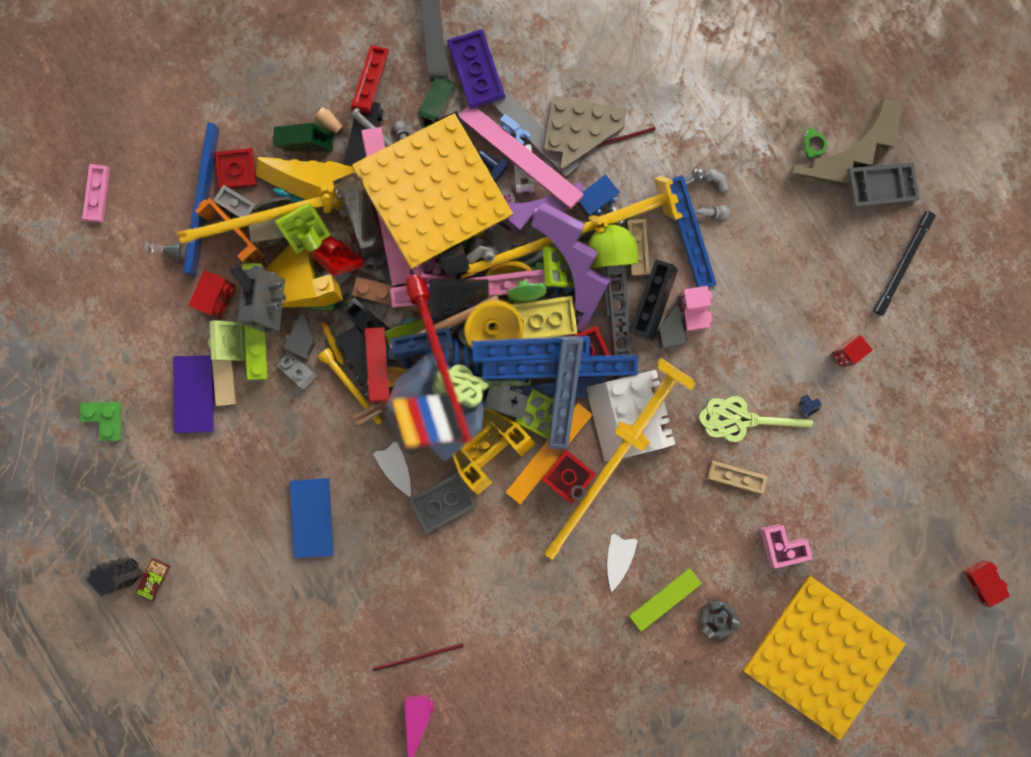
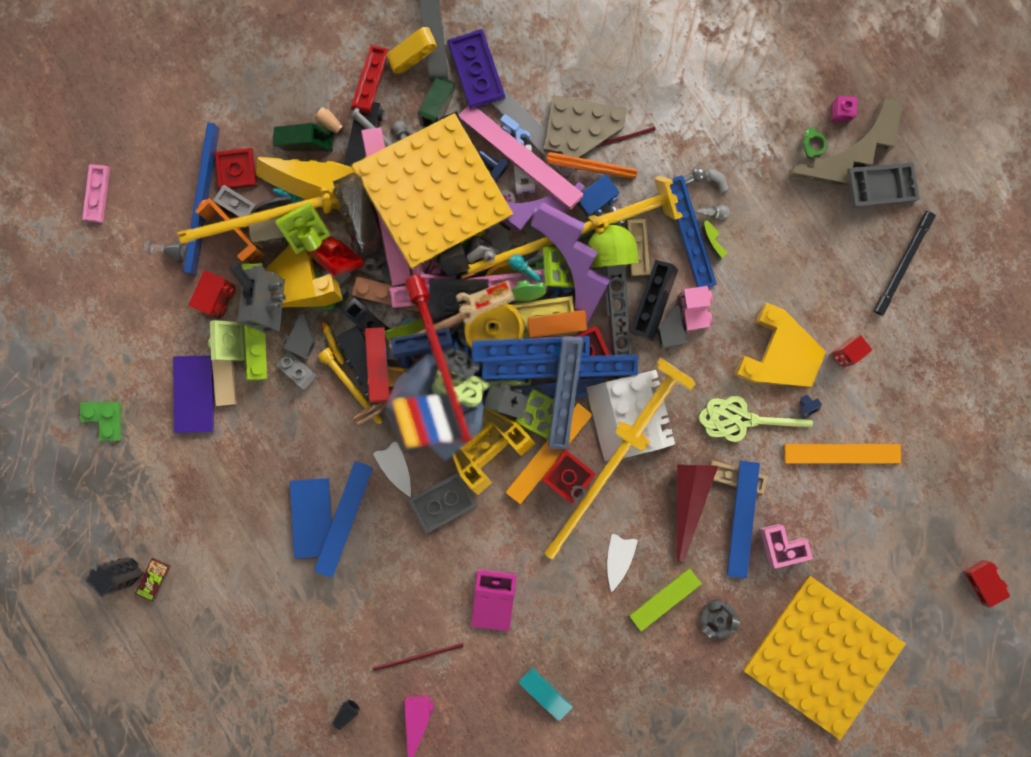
(343, 519): none -> blue tile
(346, 713): none -> black cone
(411, 50): none -> yellow beam
(458, 364): none -> dark grey piece
(484, 300): none -> tan flag
(493, 599): none -> dark pink slope
(517, 263): none -> teal bar
(545, 693): none -> teal slope
(556, 323): none -> orange tile
(590, 165): none -> orange axle
(692, 491): none -> dark red wedge
(710, 235): none -> lime slope
(743, 519): none -> blue tile
(790, 355): none -> yellow wedge
(842, 453): none -> light orange tile
(844, 109): none -> dark pink brick

